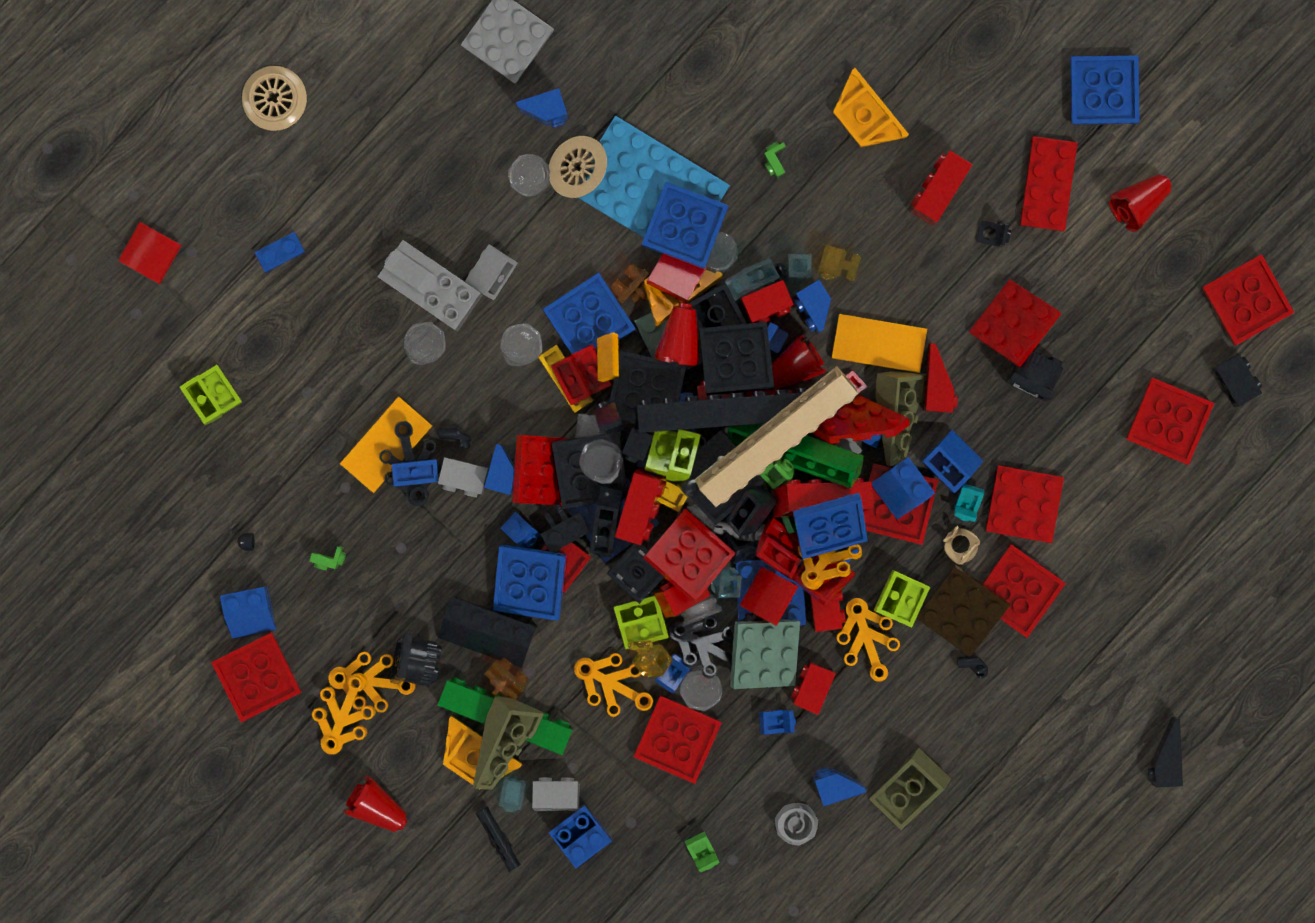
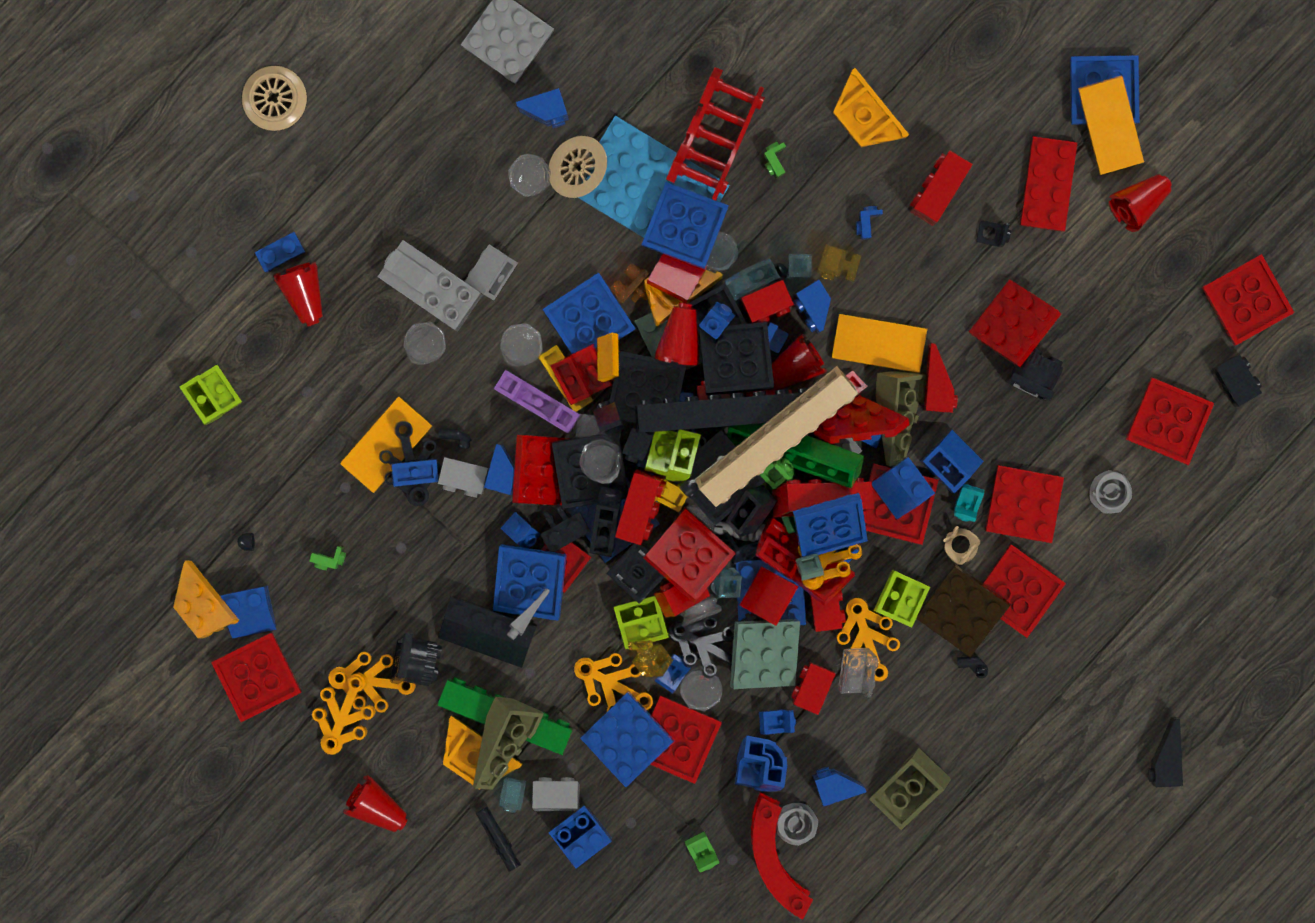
(149, 253): red slope -> none
(200, 603): none -> light orange wing
(302, 291): none -> red cone
(504, 680): clear orange hips -> none
(519, 625): none -> light grey piece
(537, 401): none -> medium lavender slope
(627, 739): none -> blue plate
(696, 130): none -> red fence
(717, 320): none -> blue bracket
(761, 765): none -> blue brick
(777, 880): none -> red fence
(809, 567): none -> sand green tile
(858, 671): none -> clear bracket
(863, 226): none -> blue bracket
(1110, 492): none -> light grey hat
(1111, 125): none -> light orange tile

